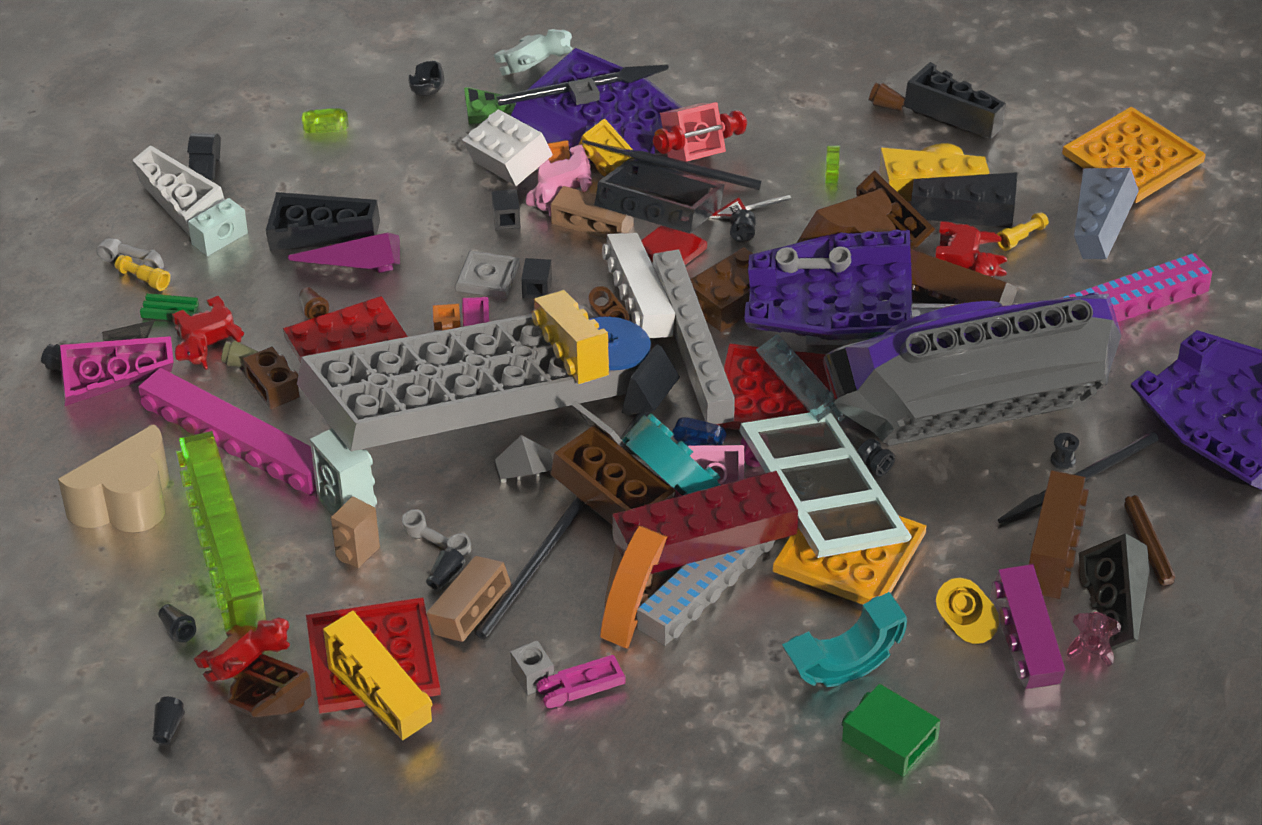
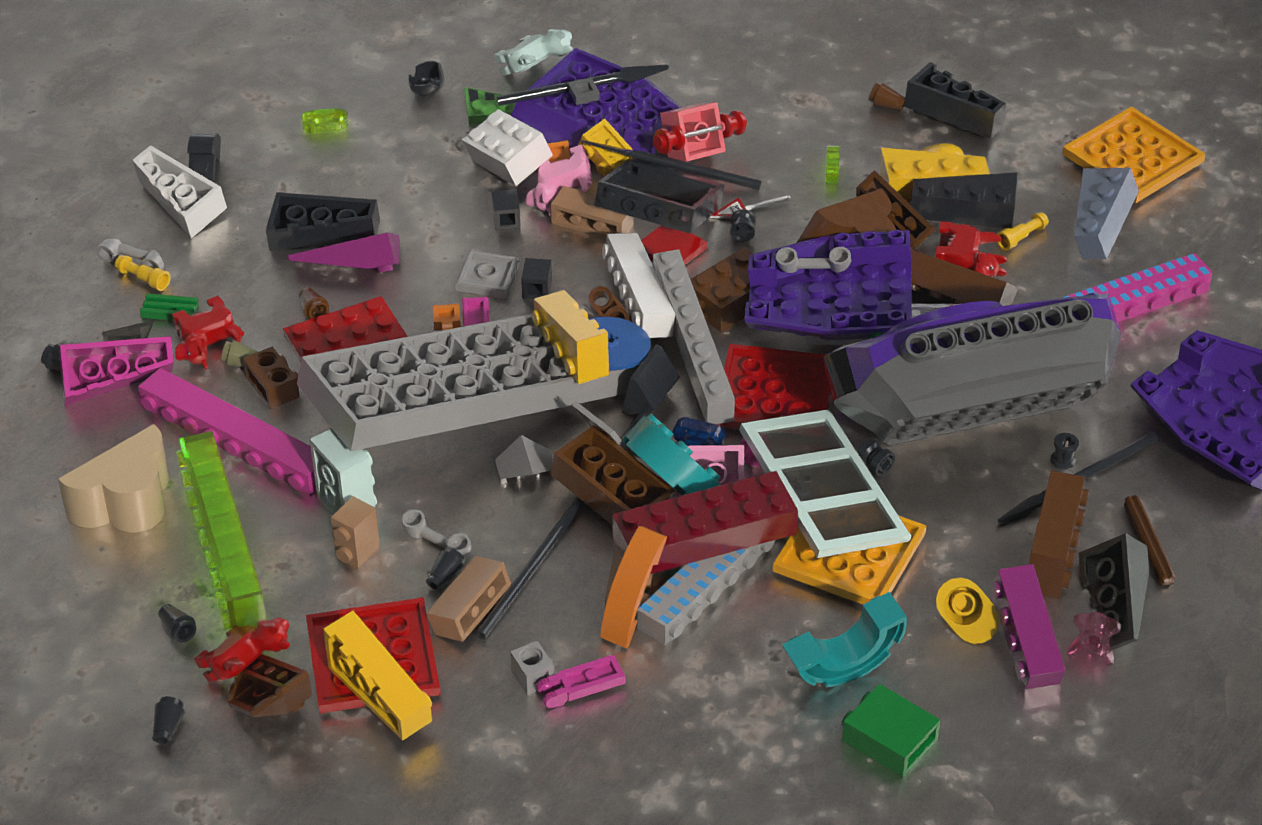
(218, 227): light aqua brick -> none
(799, 378): clear light blue fence -> none

